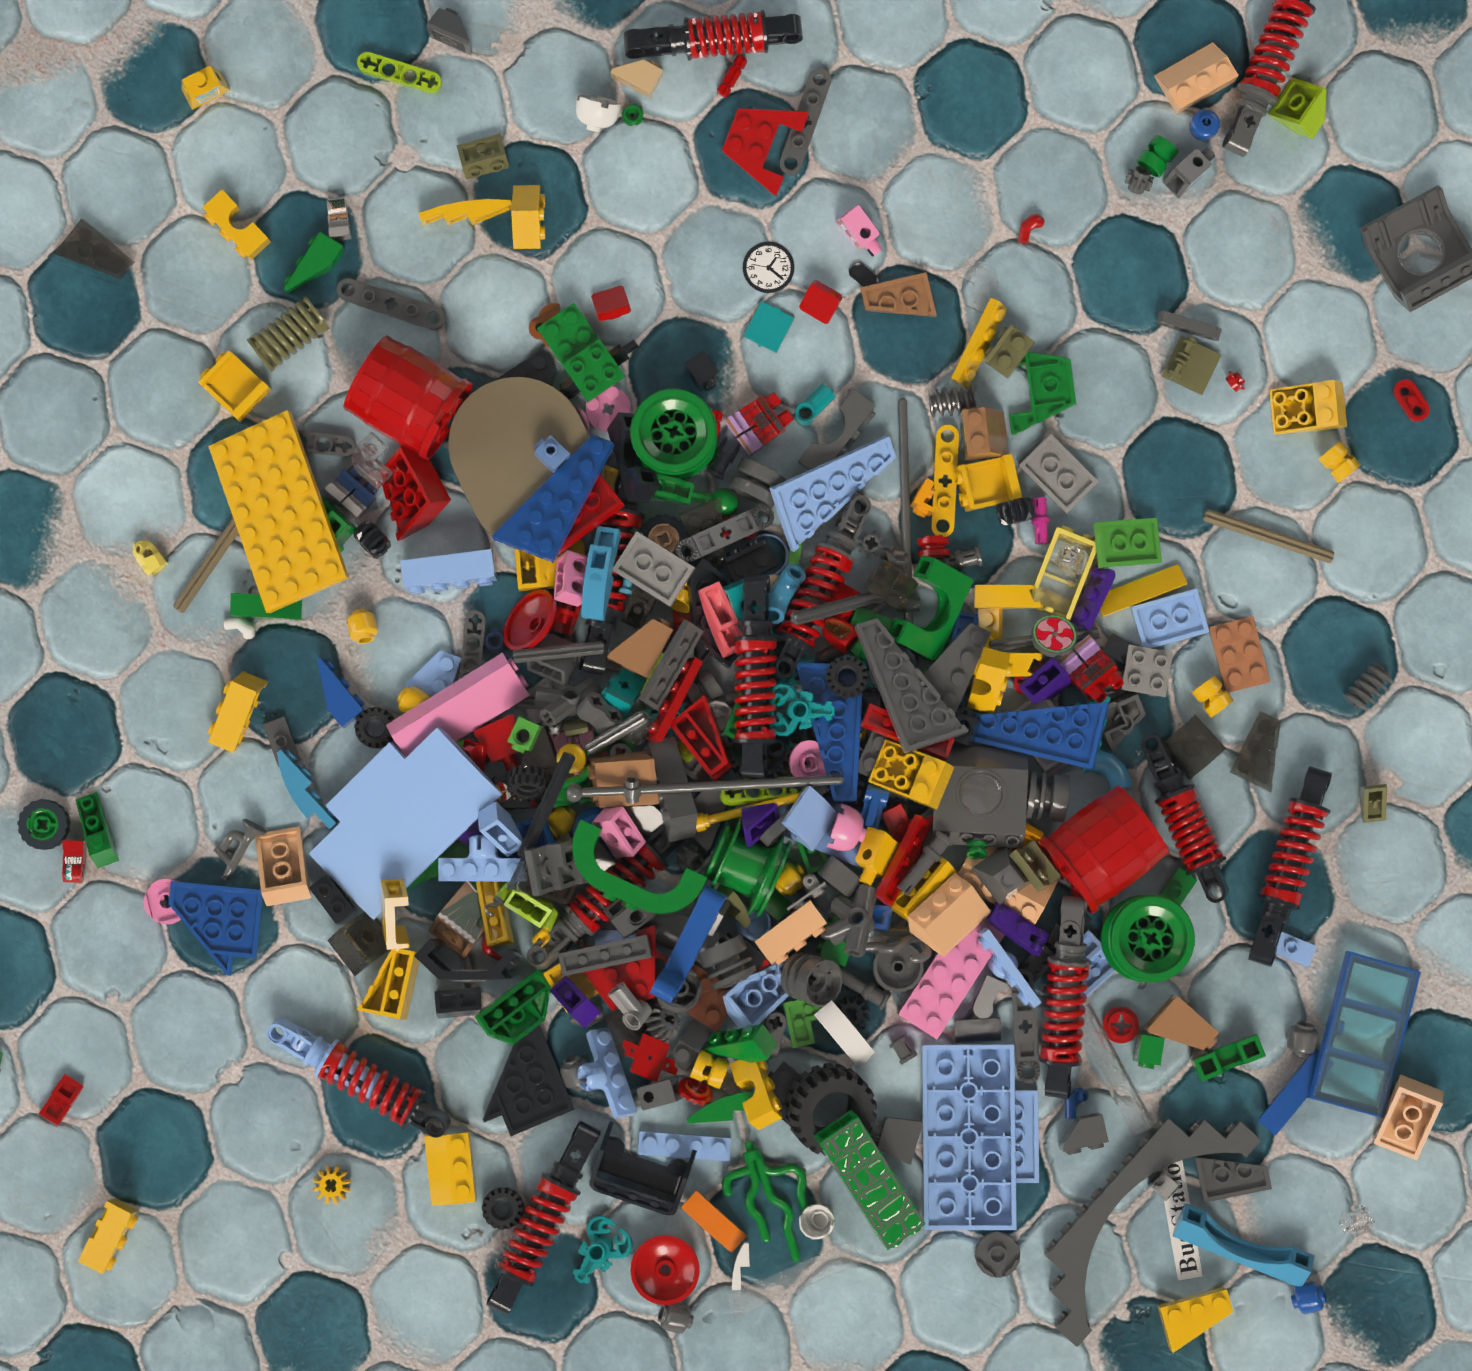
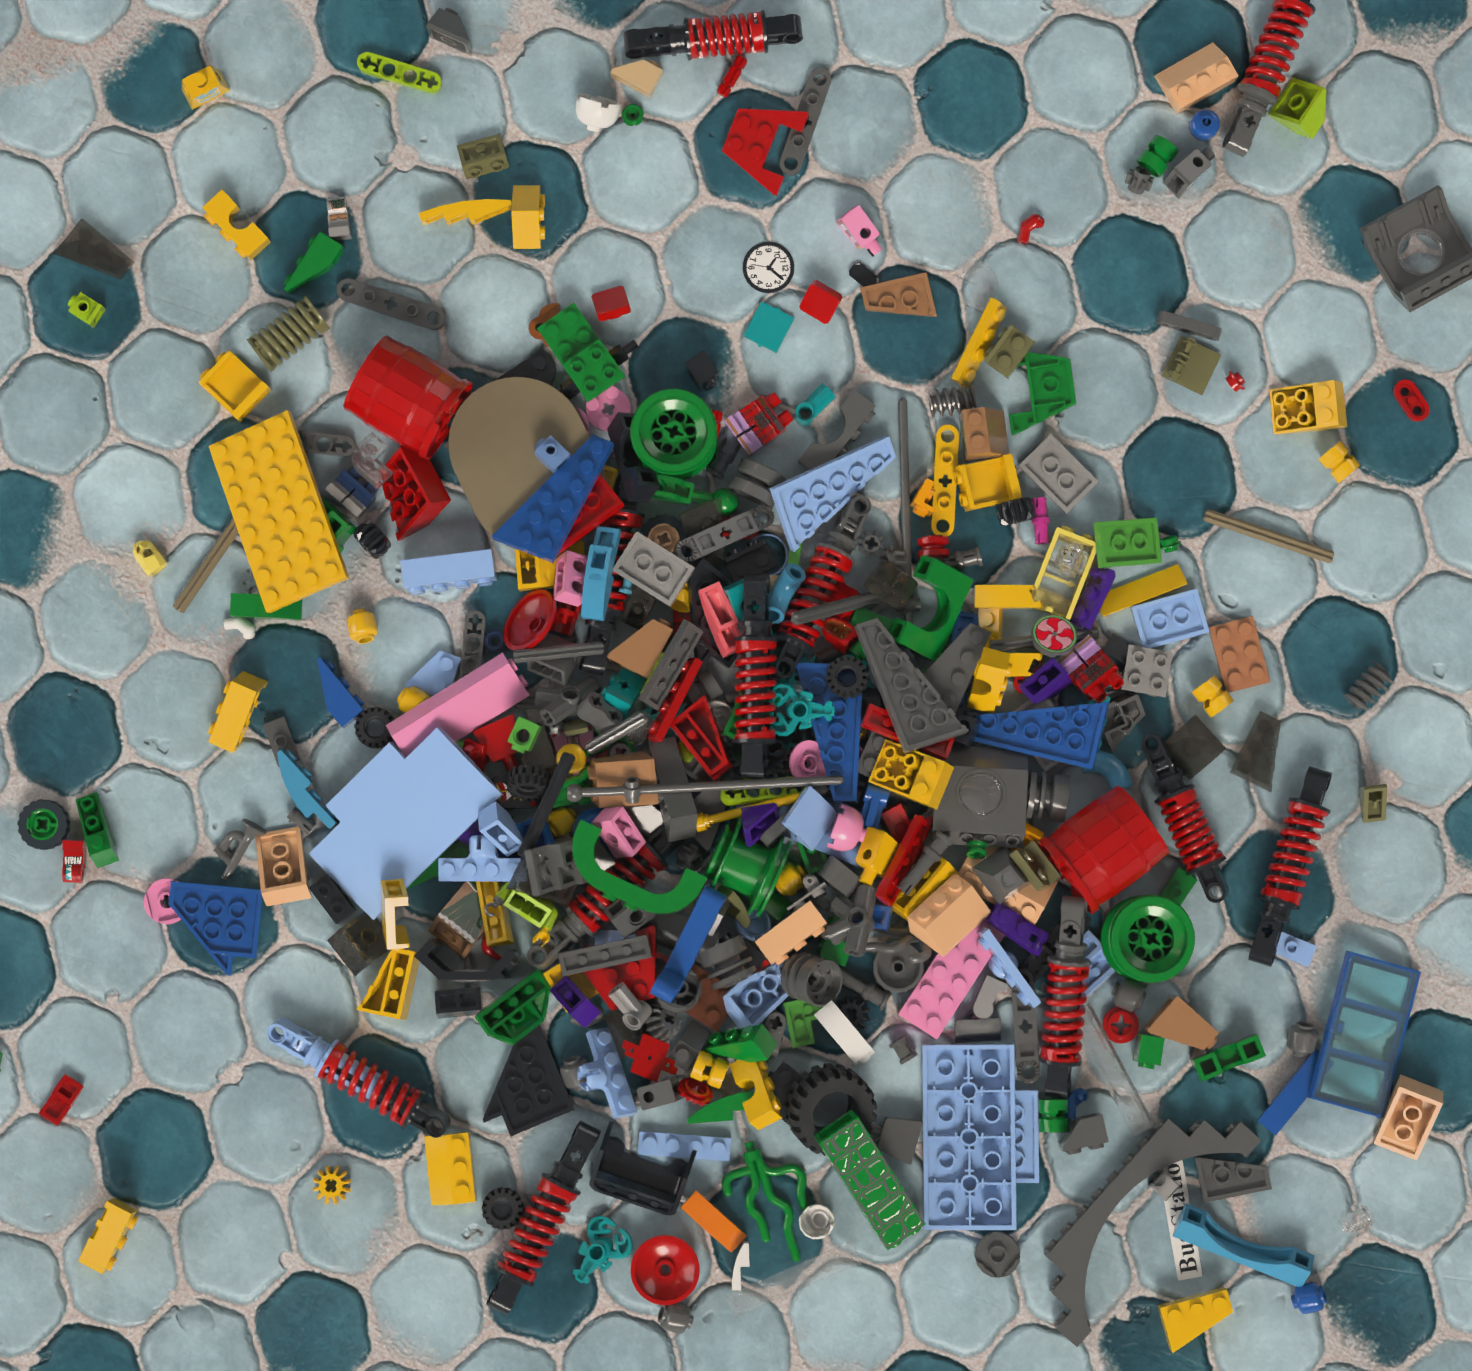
(91, 314): none -> lime brick
(300, 820): none -> dark grey pin
(1053, 1115): none -> green wheel
(1129, 995): none -> dark grey head
(1169, 543): none -> green plate

